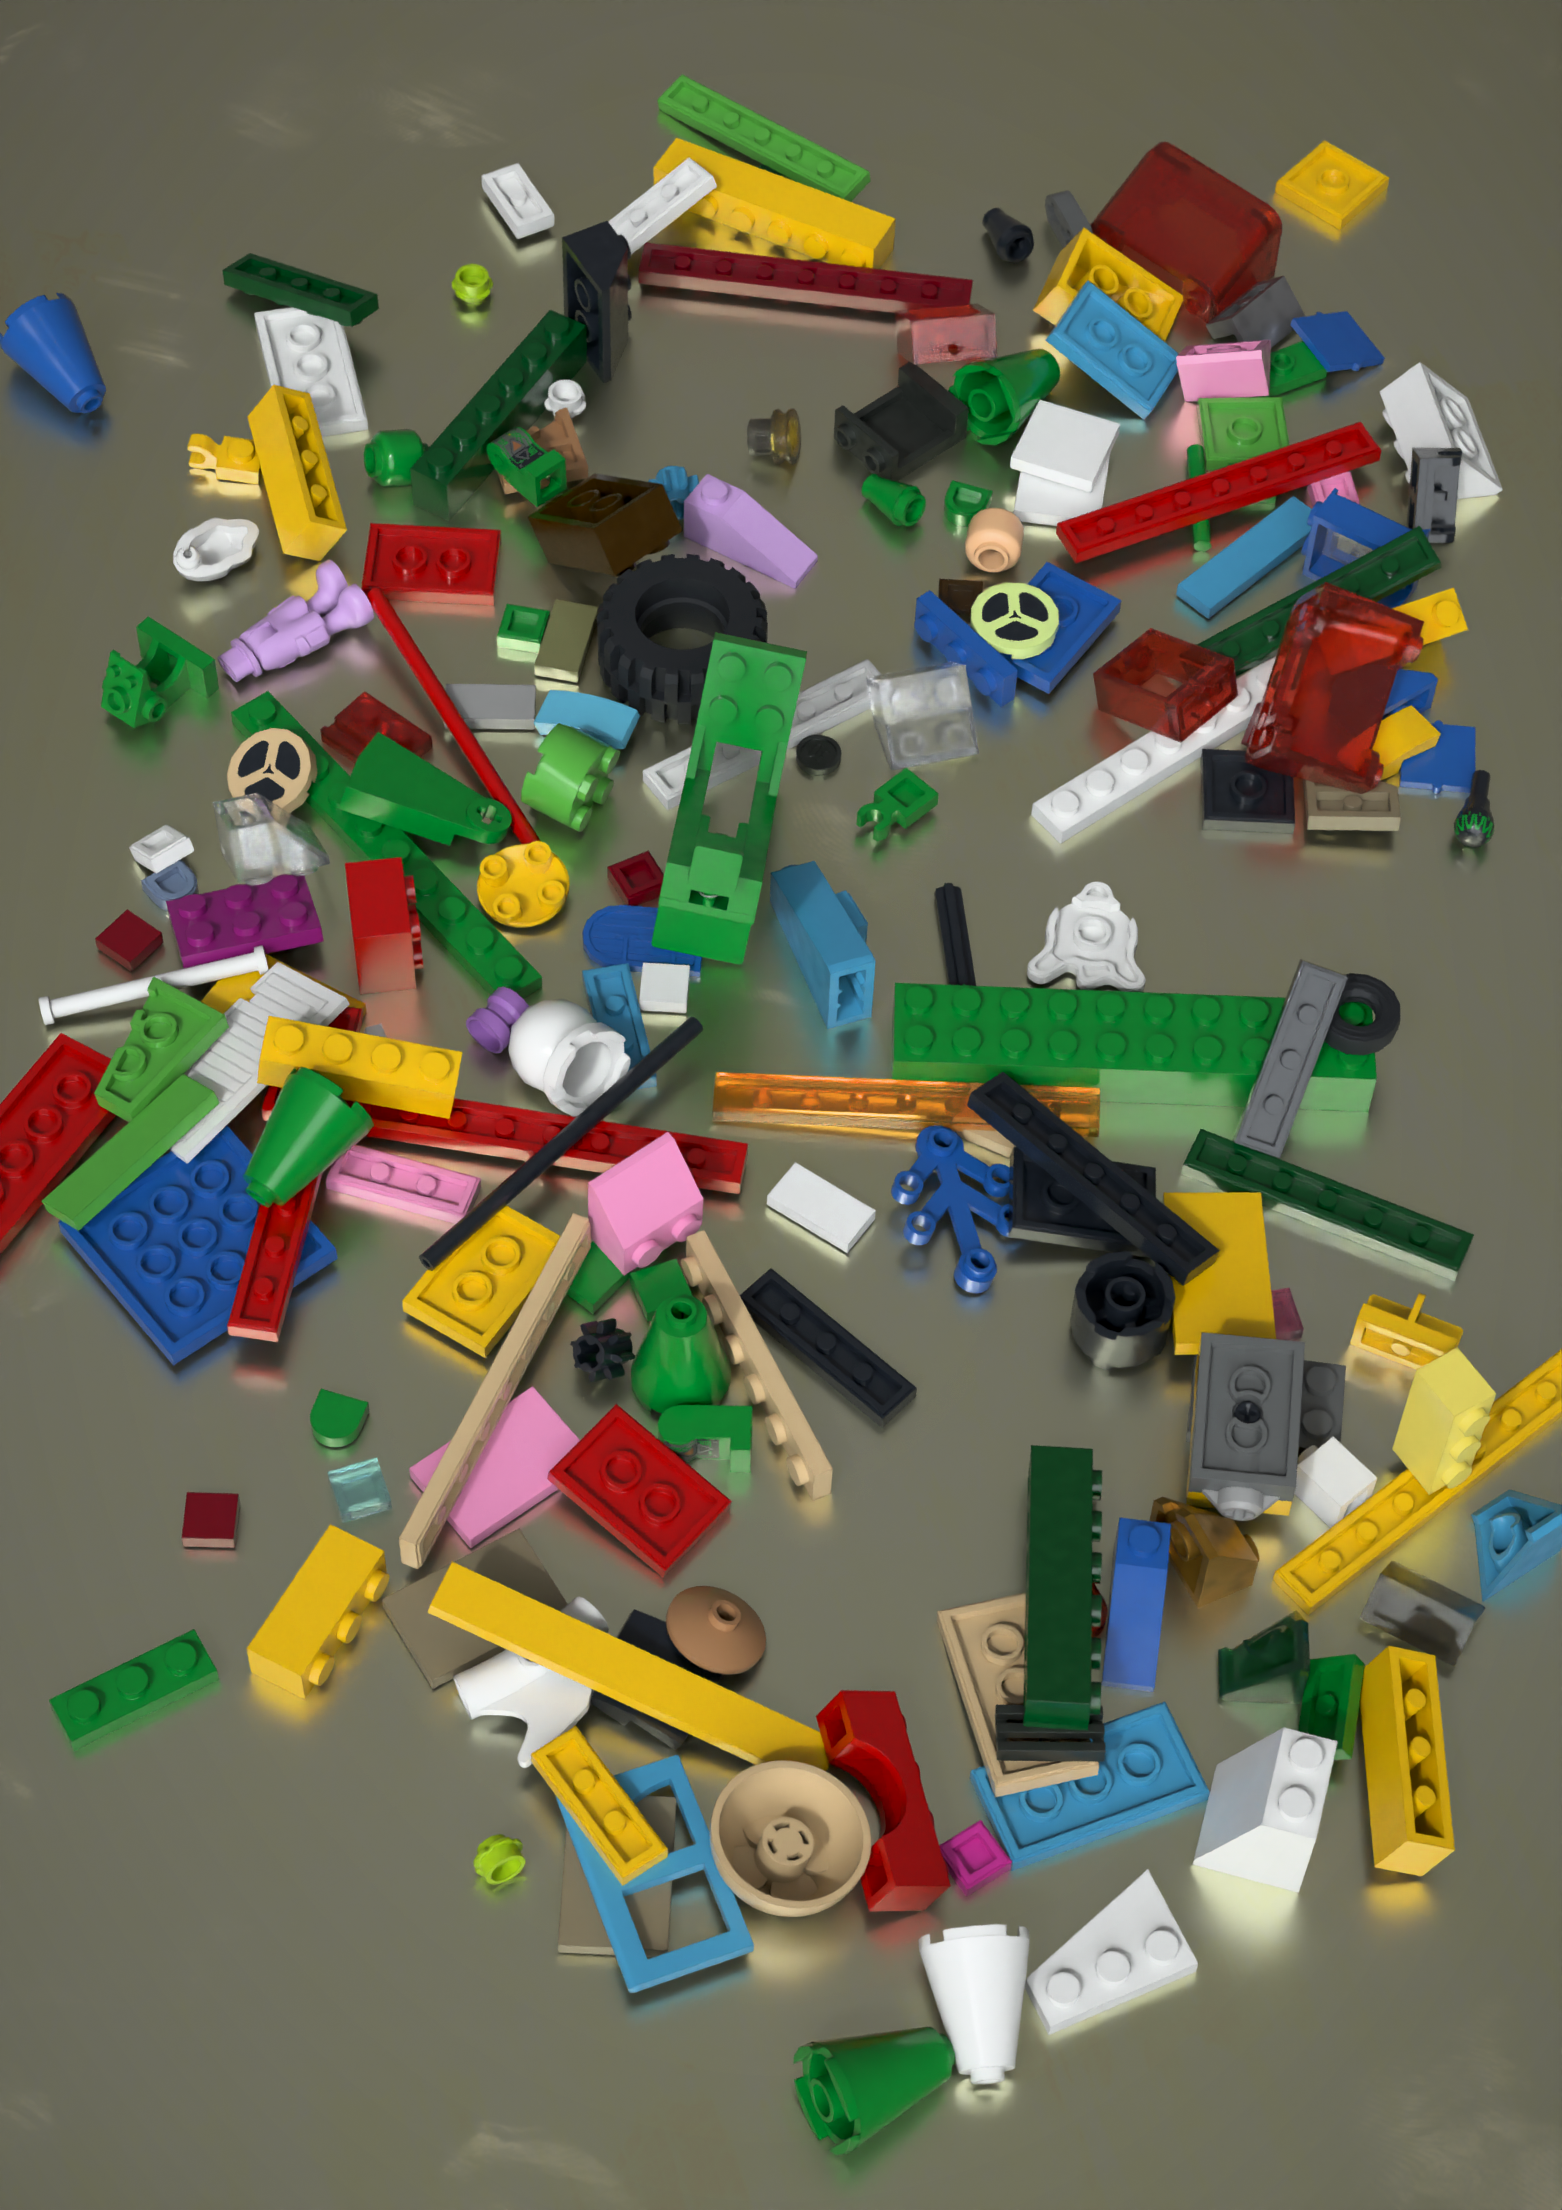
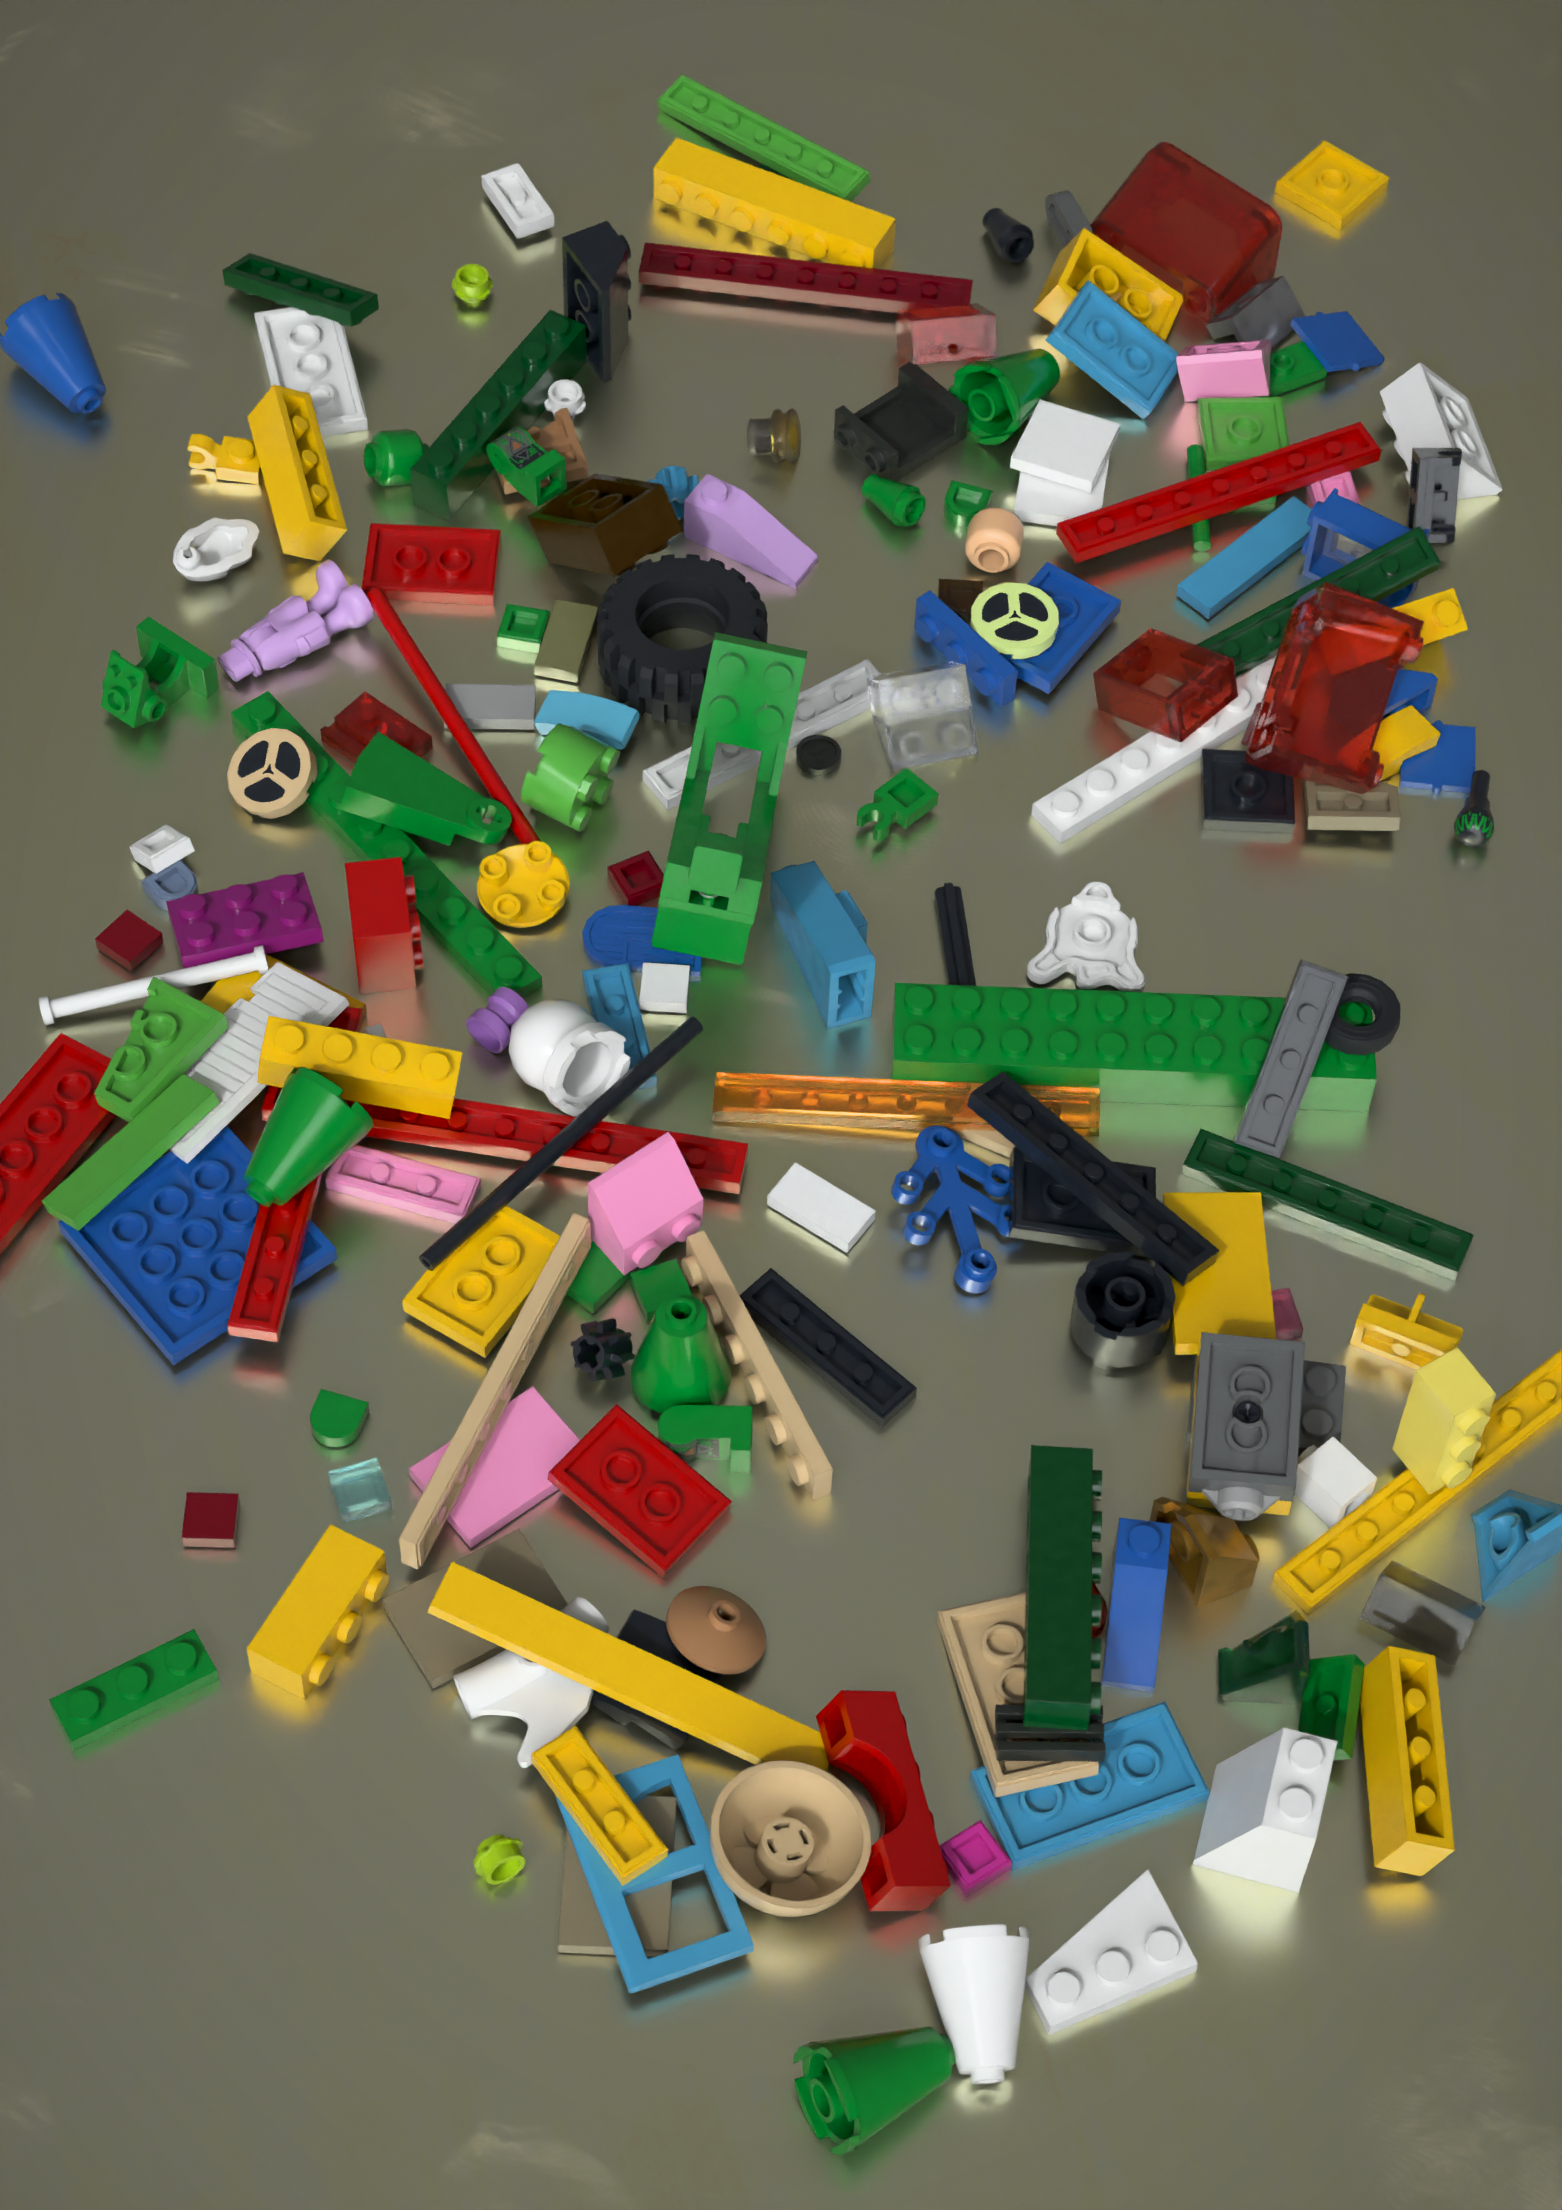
(265, 840): clear slope -> none
(663, 203): white tile -> none

